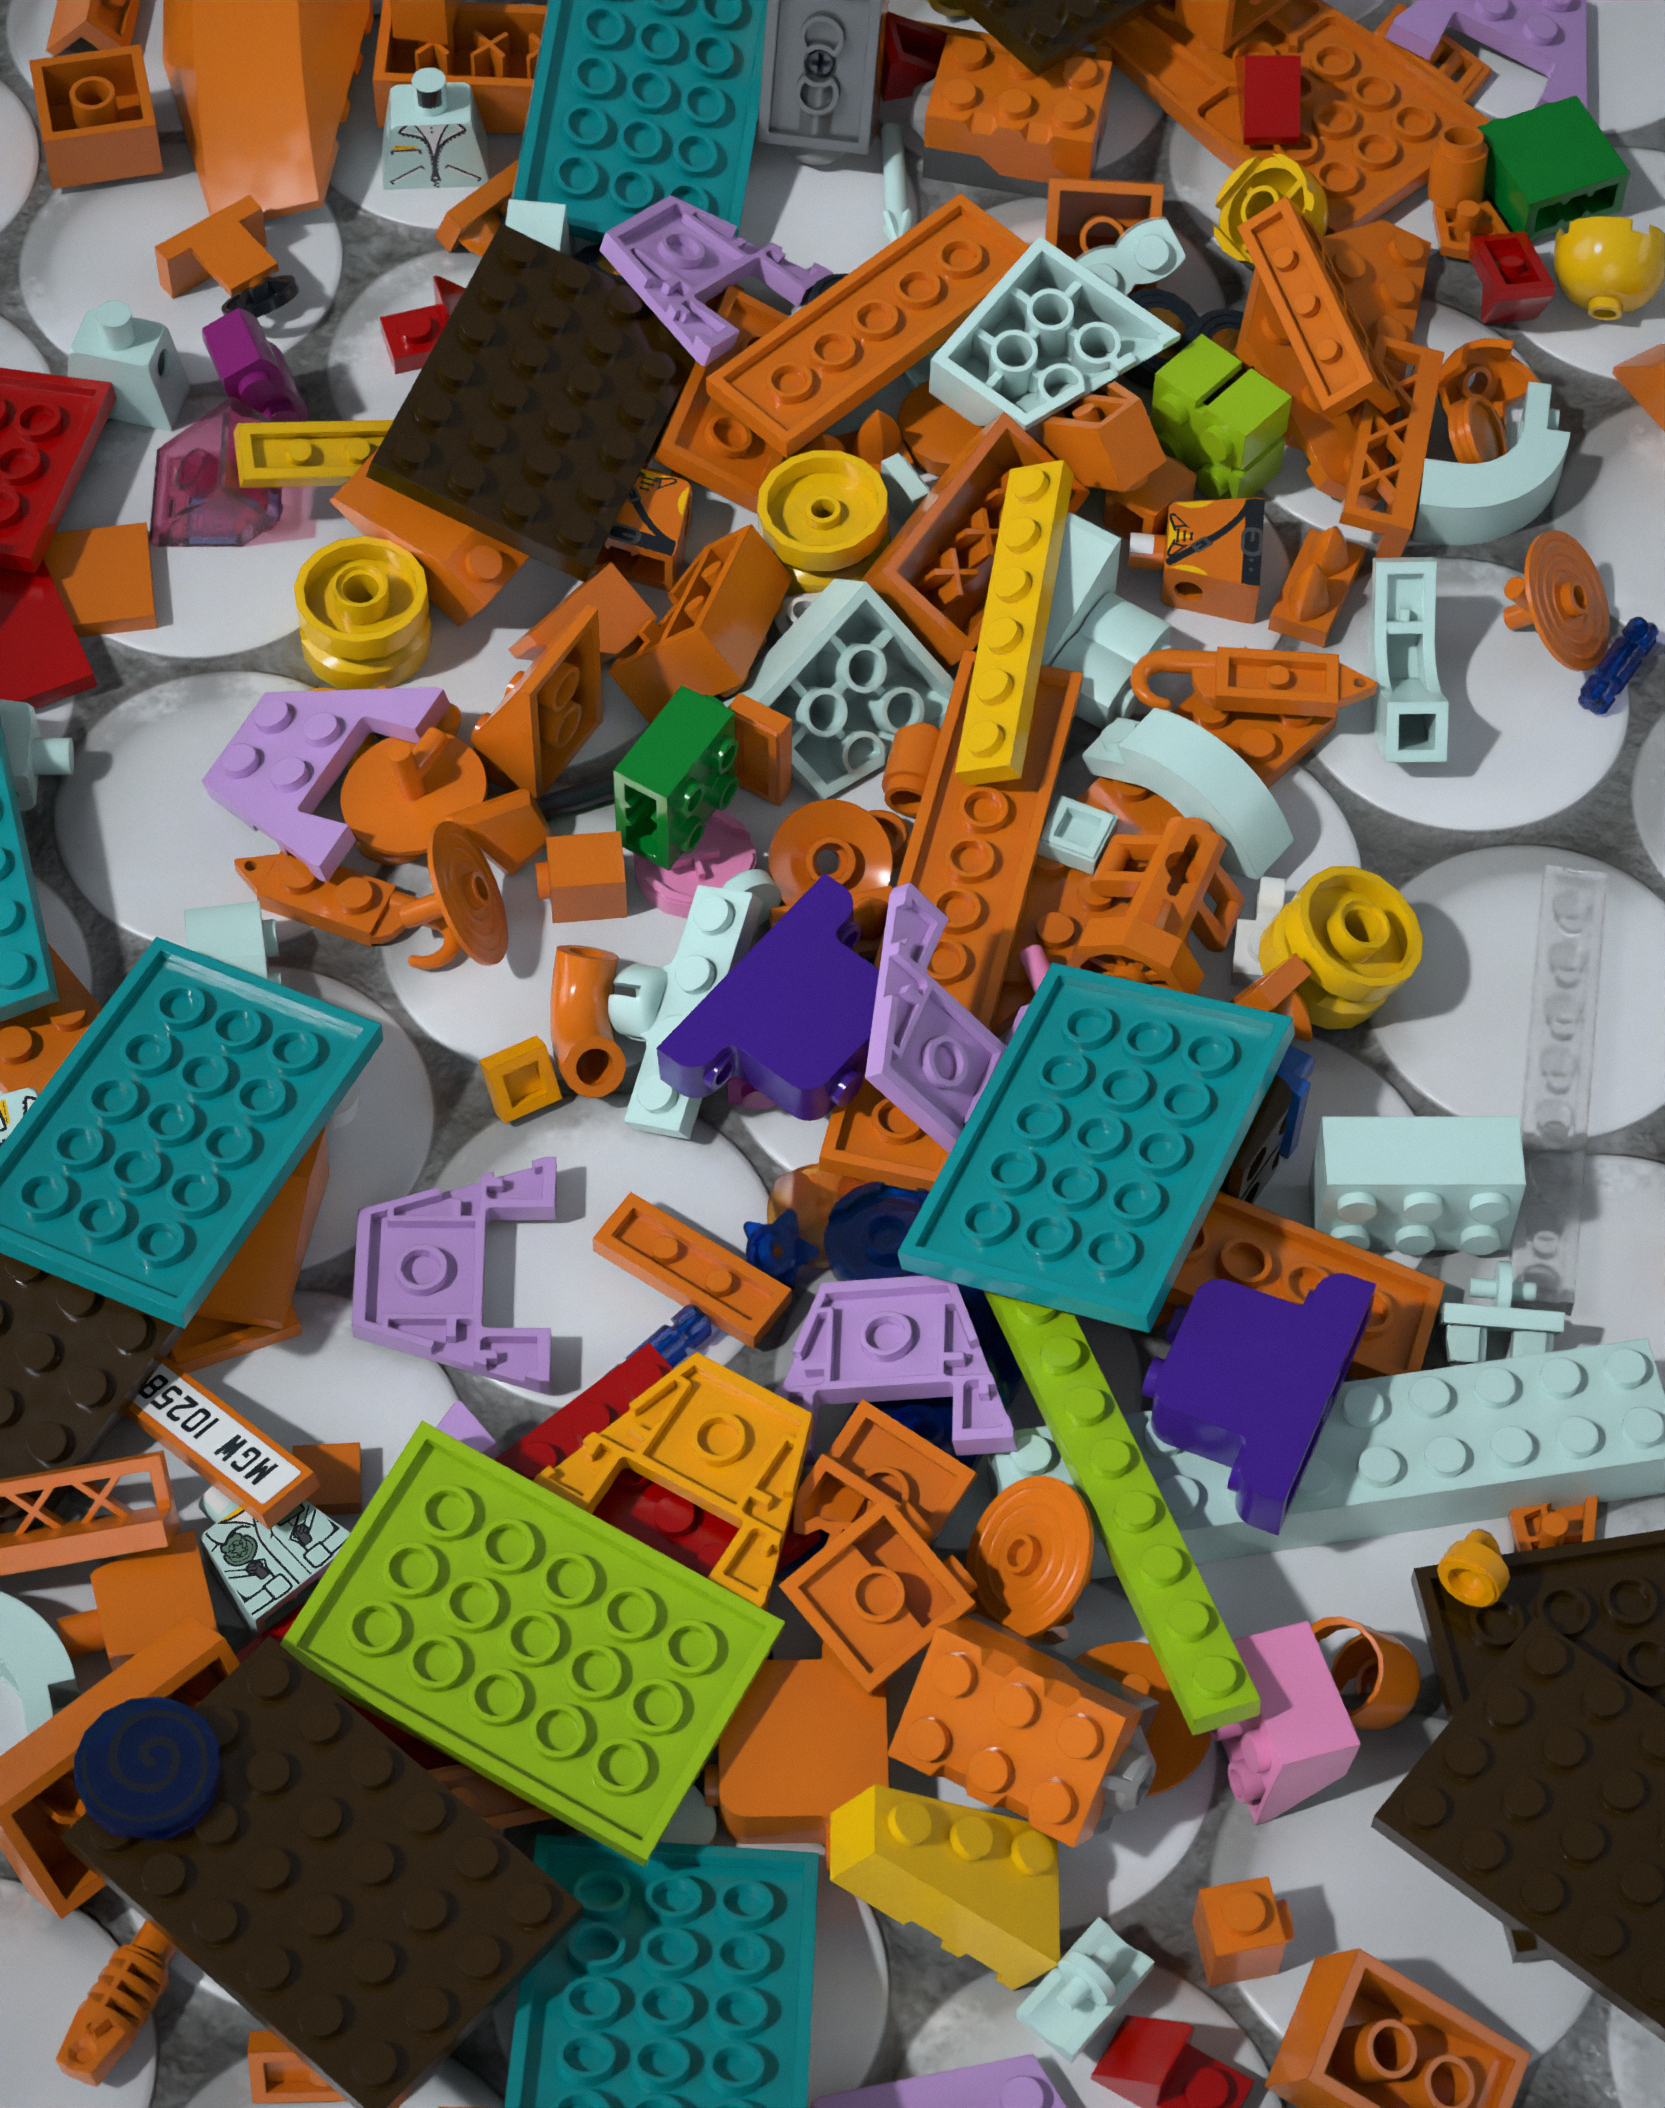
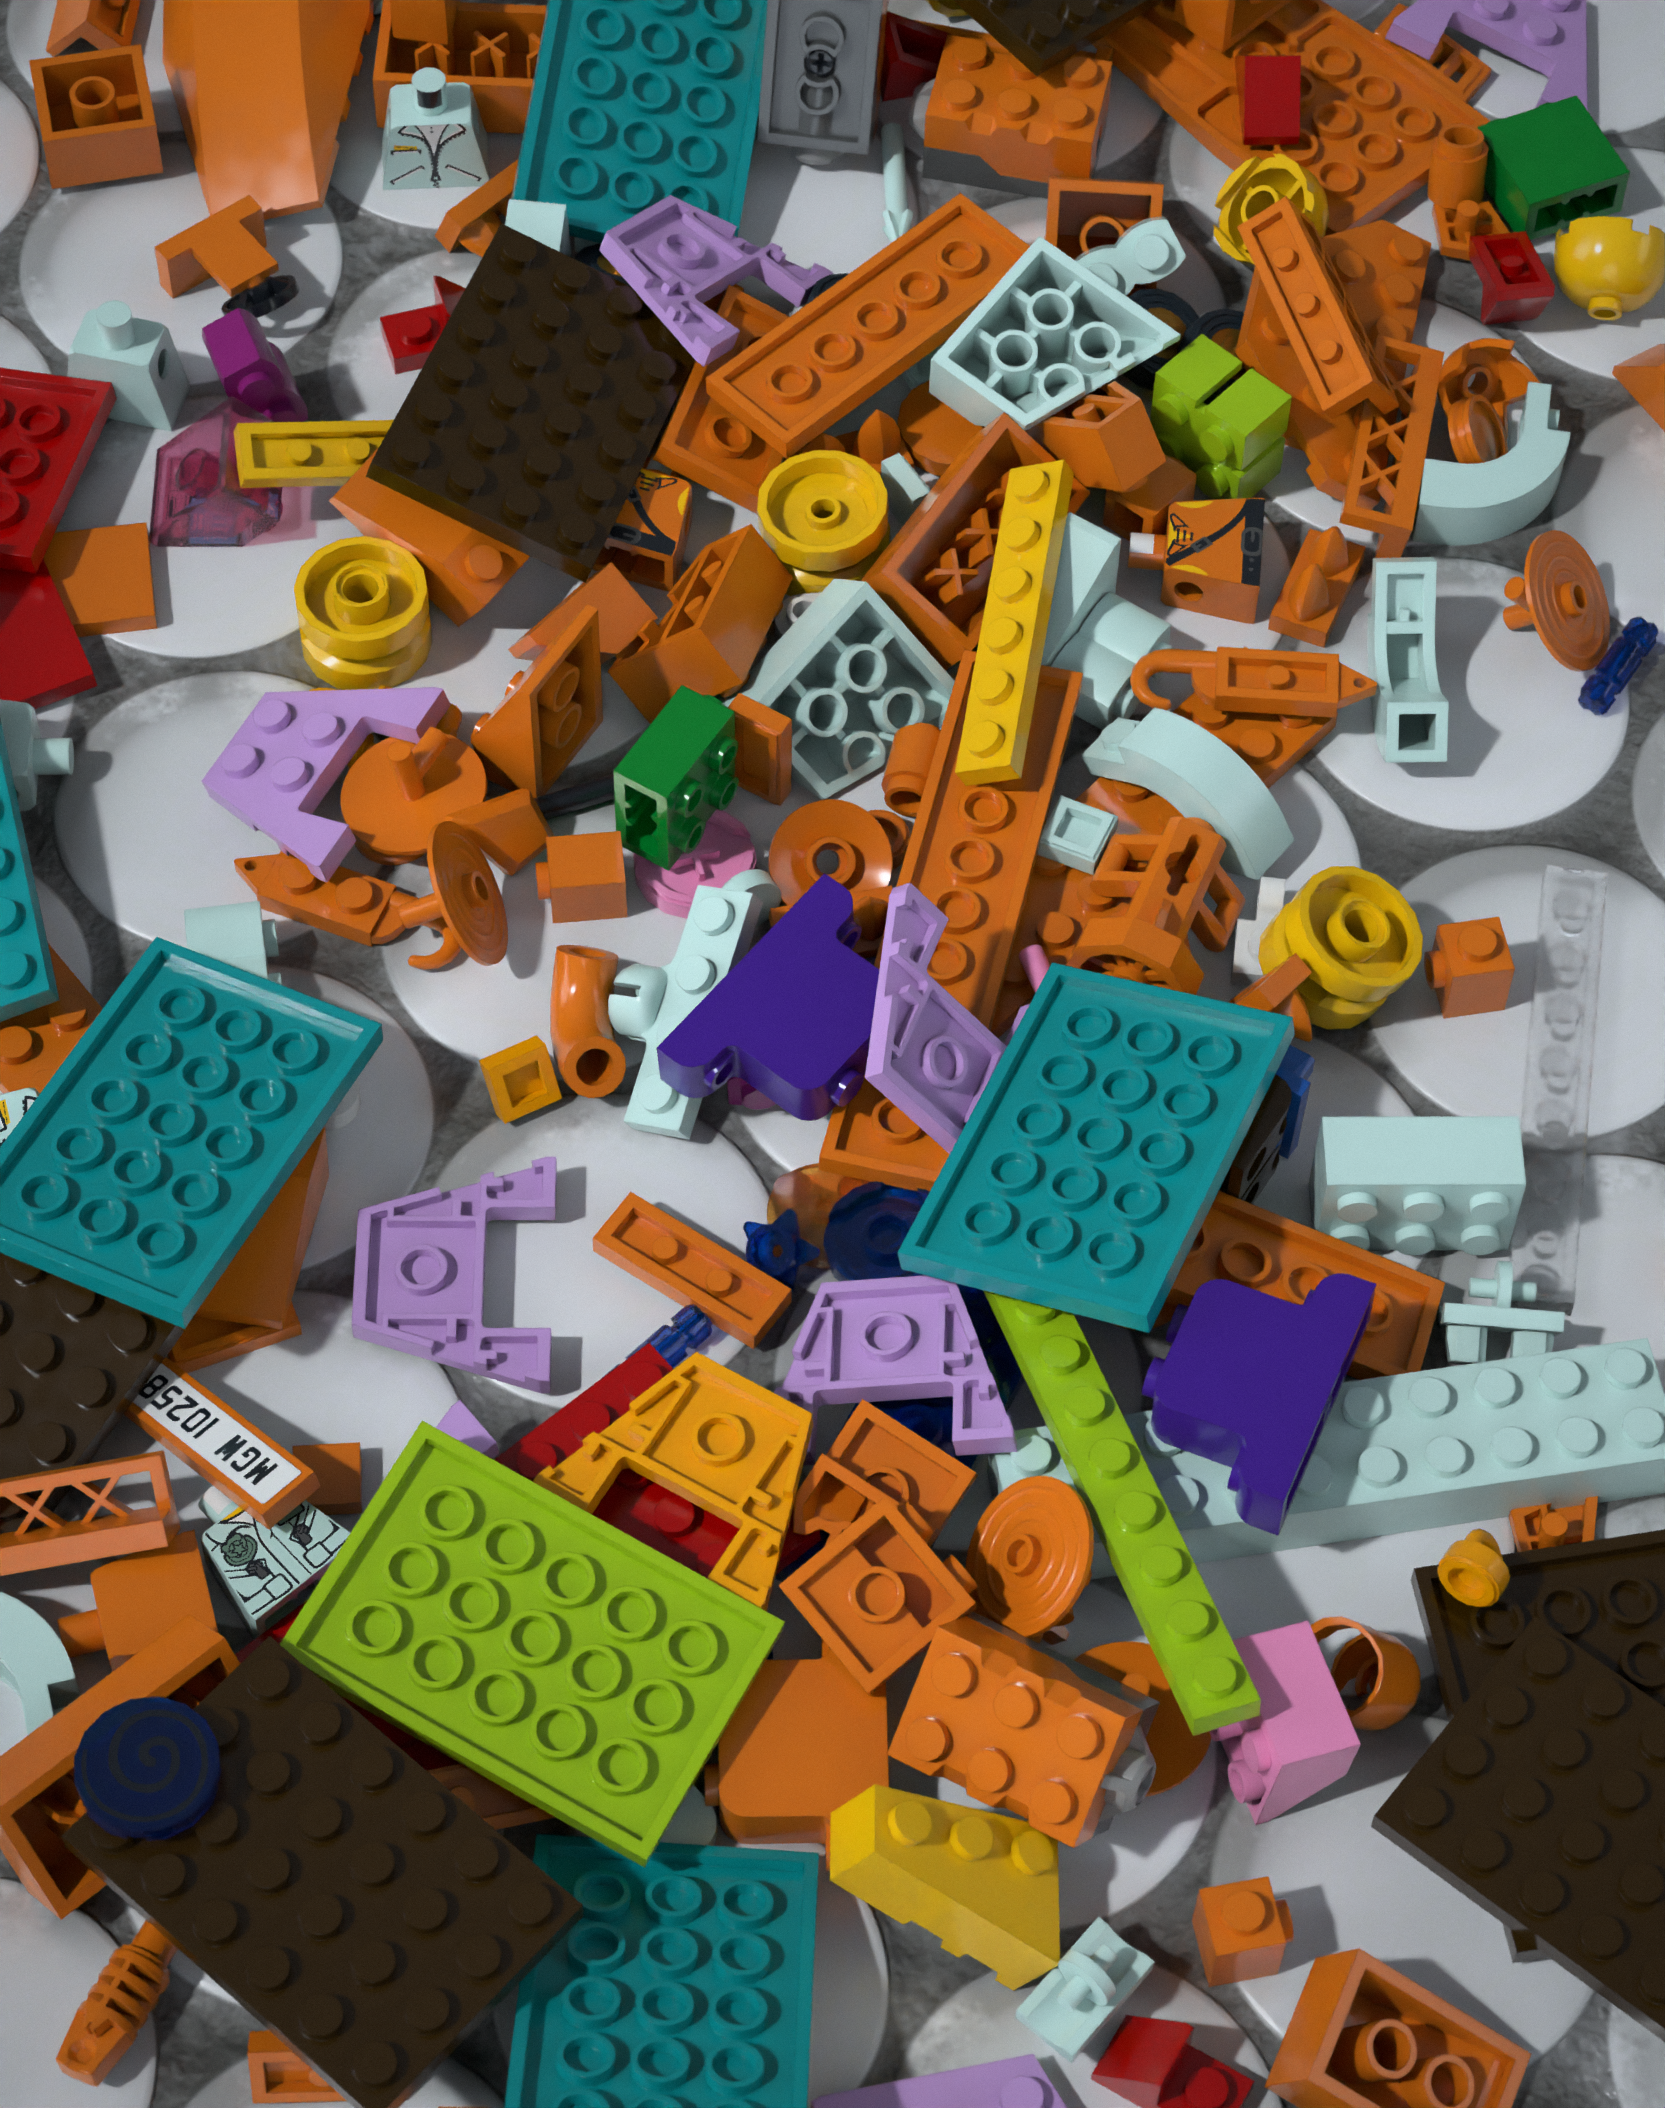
(1470, 967): none -> orange brick

